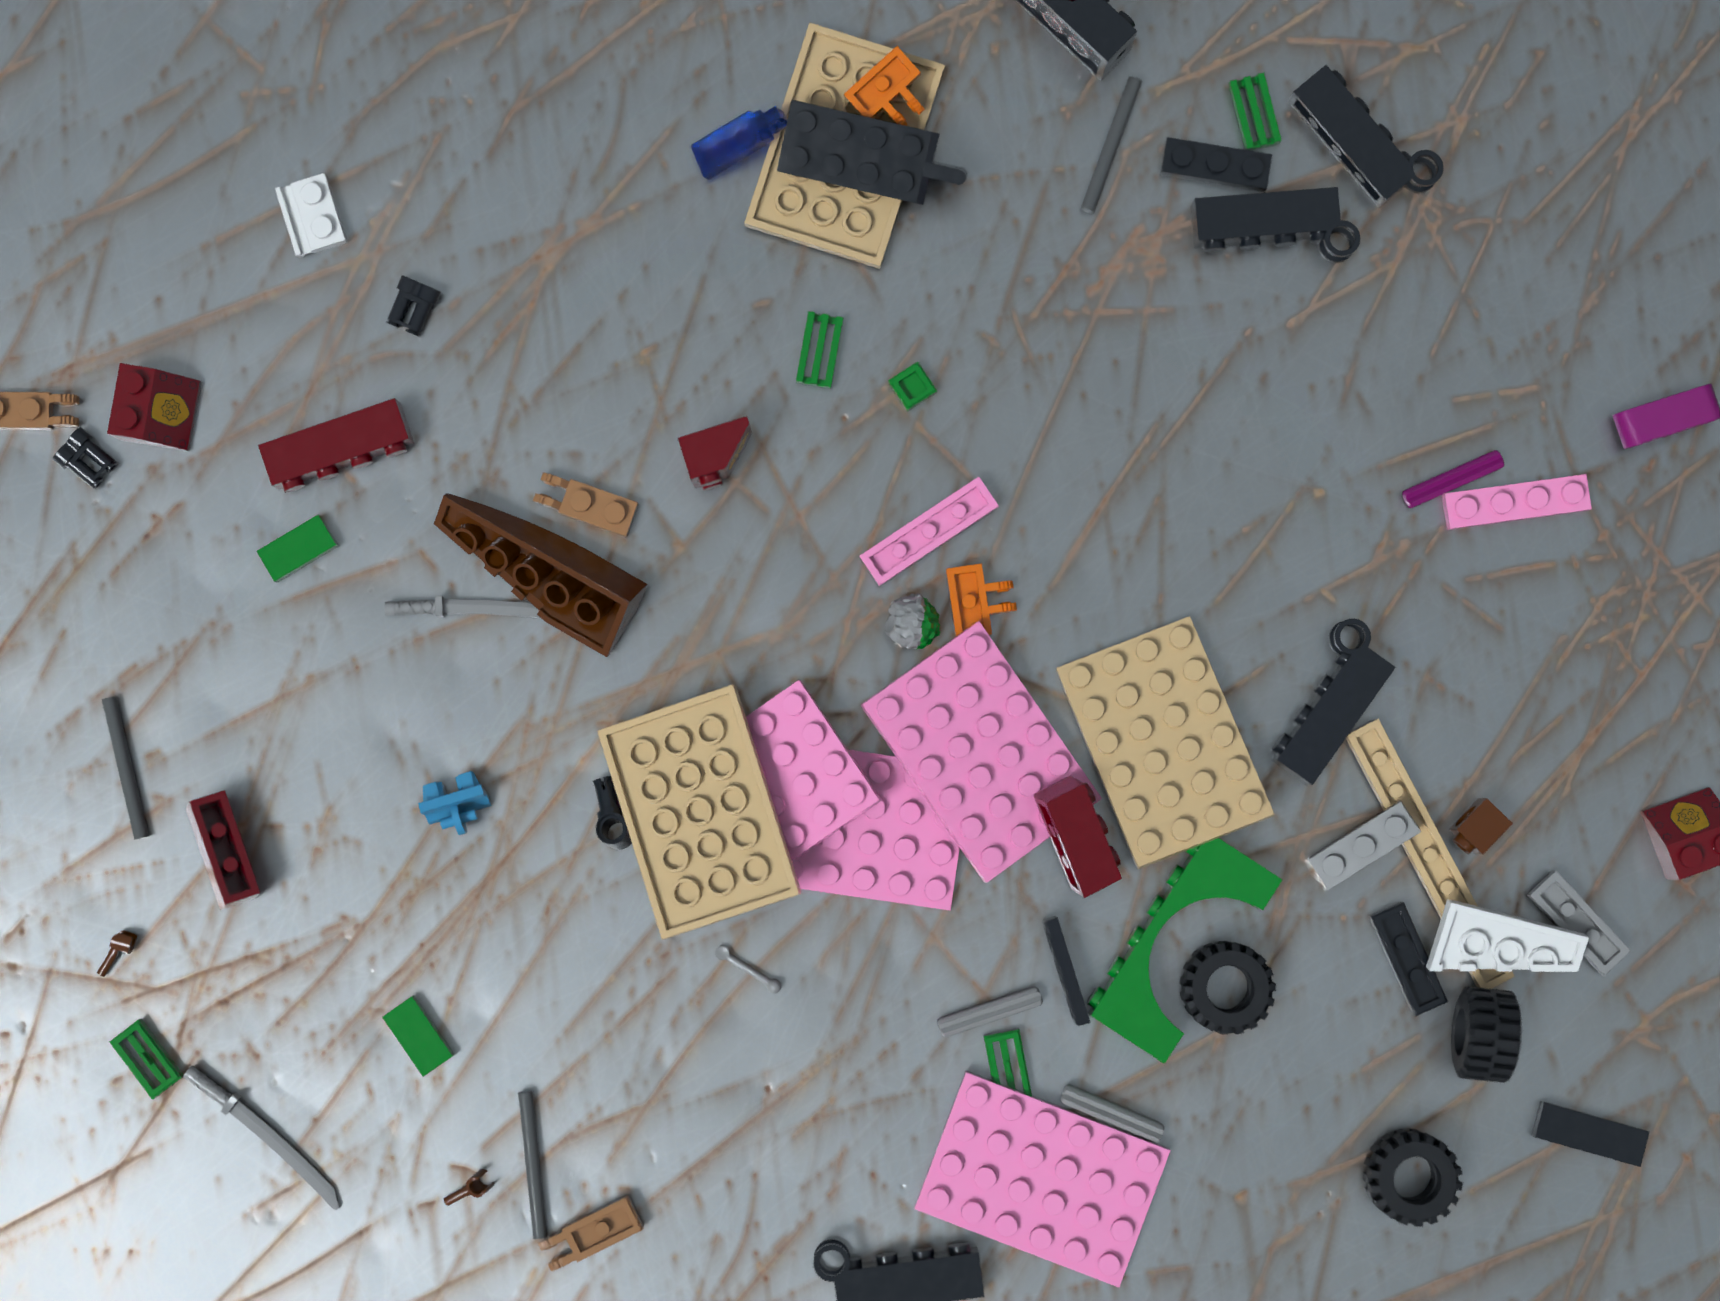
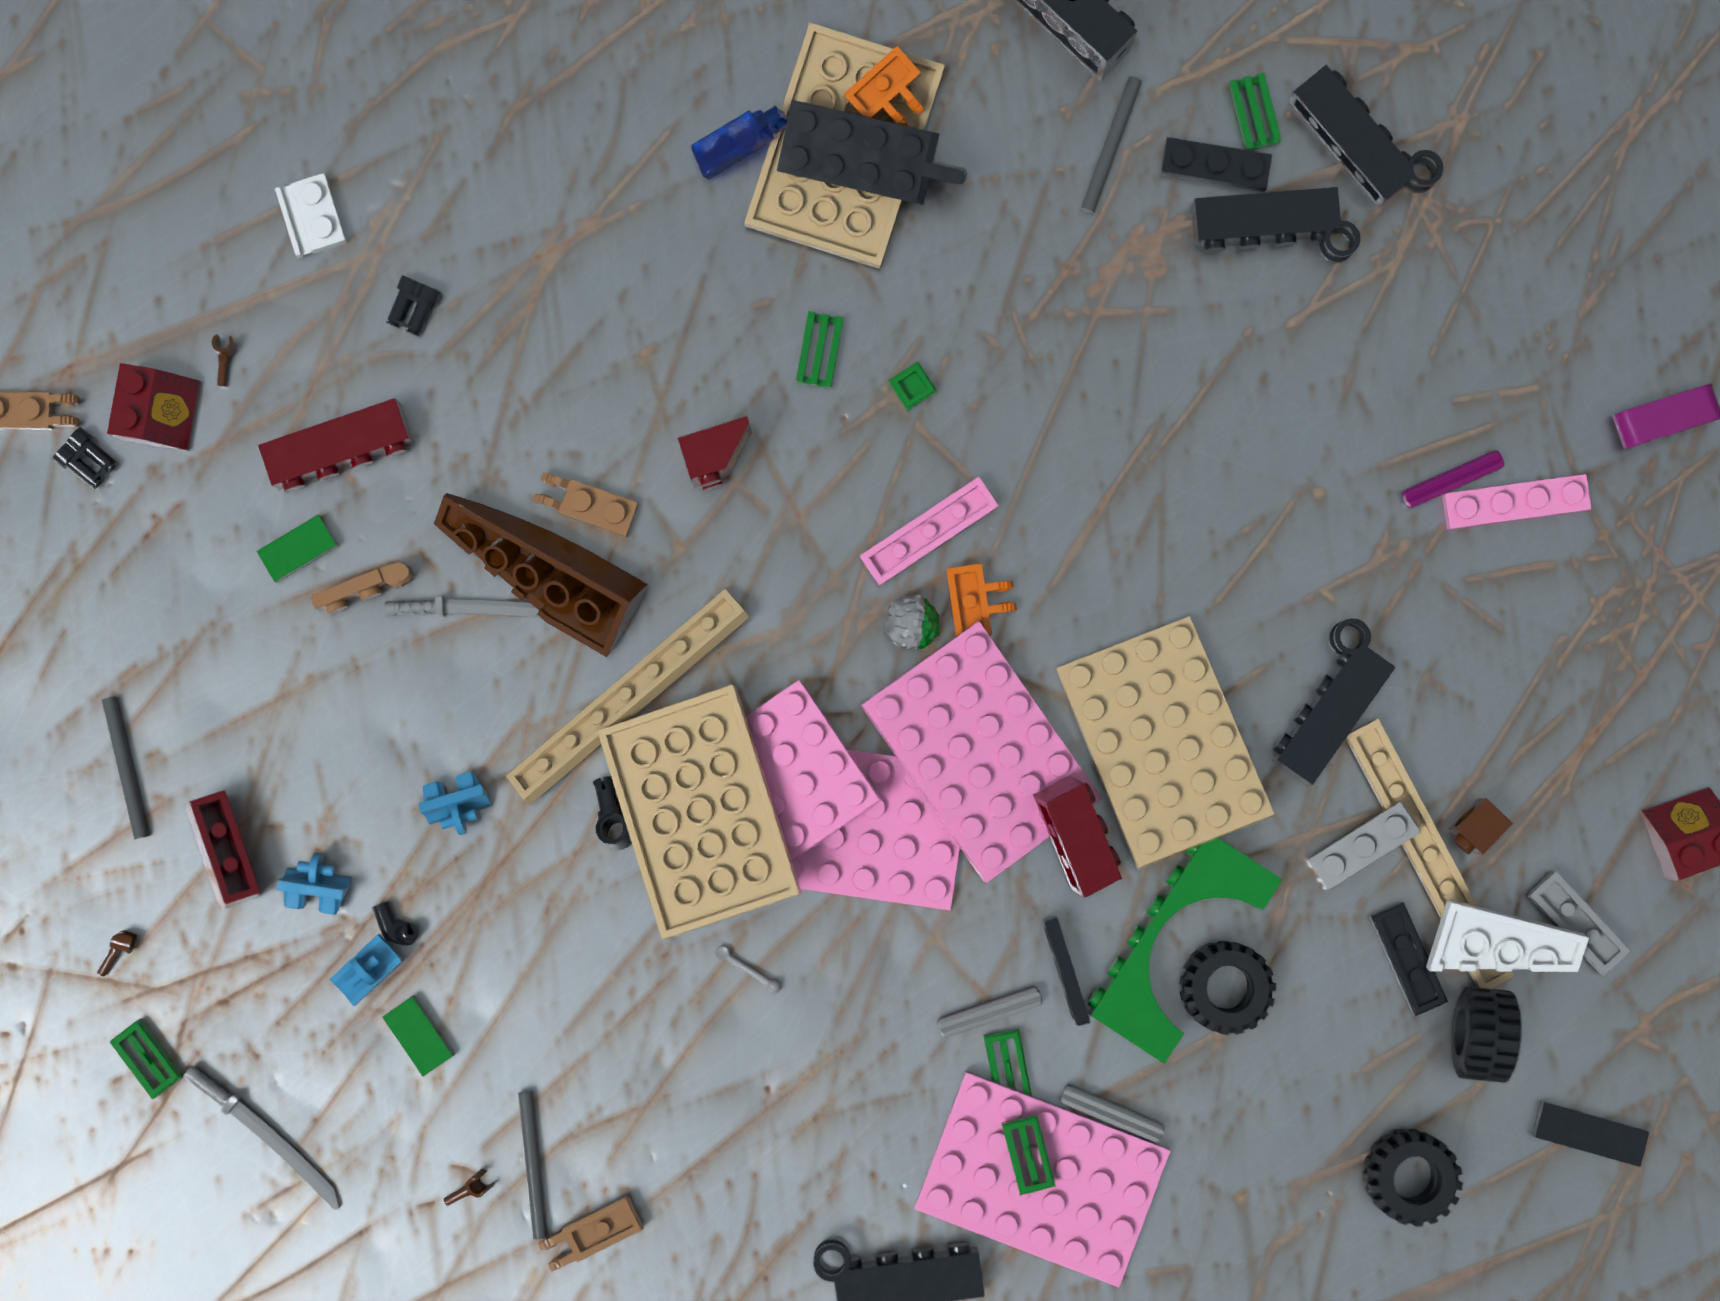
(223, 357): none -> reddish brown hand
(314, 880): none -> dark azure hips
(363, 586): none -> medium nougat hinge
(366, 969): none -> dark azure hips
(392, 928): none -> black arm
(627, 696): none -> tan plate
(1020, 1123): none -> green tile

